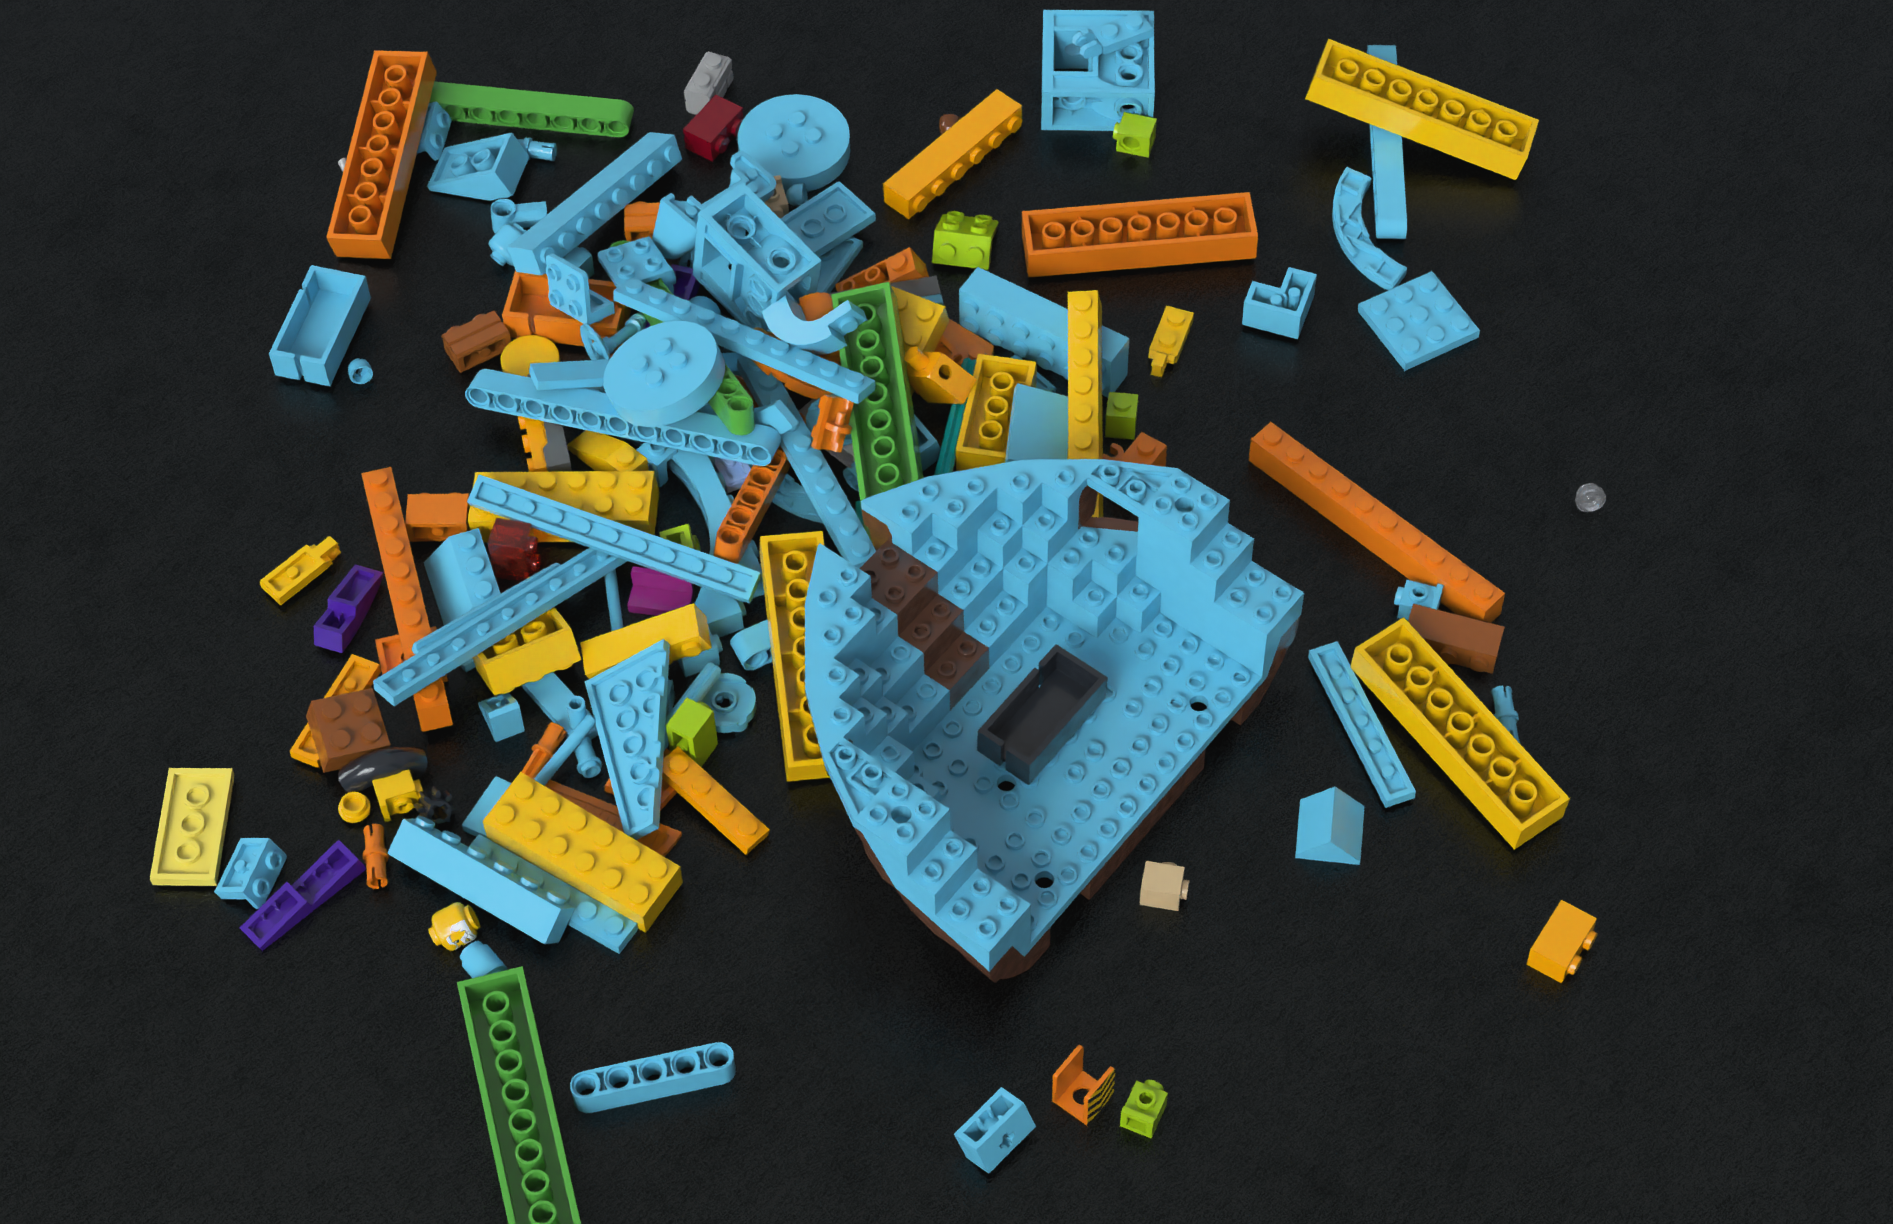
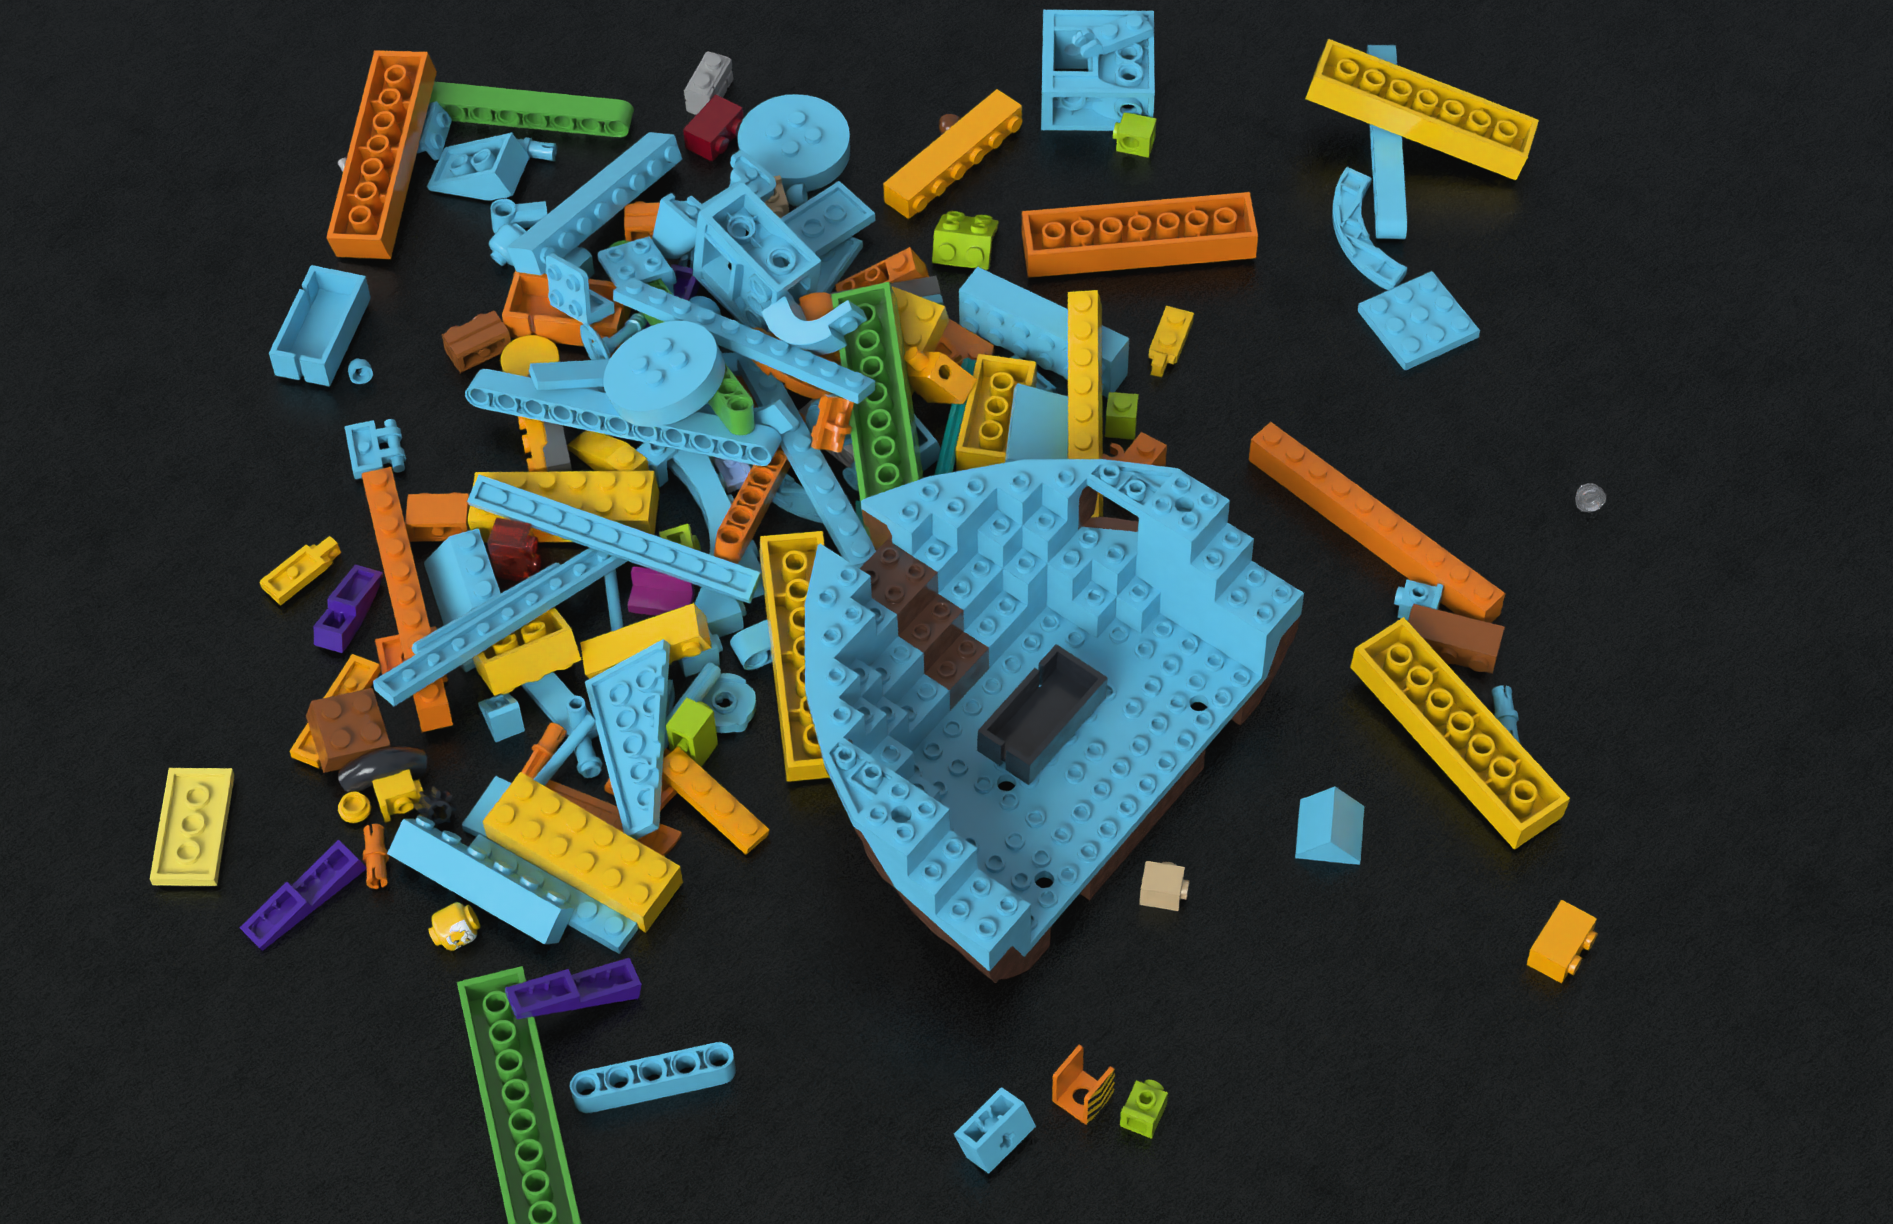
(251, 871): medium azure bracket -> none
(365, 451): none -> medium azure plate
(480, 960): medium azure brick -> none
(568, 992): none -> dark purple slope
(1282, 308): medium azure brick -> none
(1361, 724): medium azure plate -> none

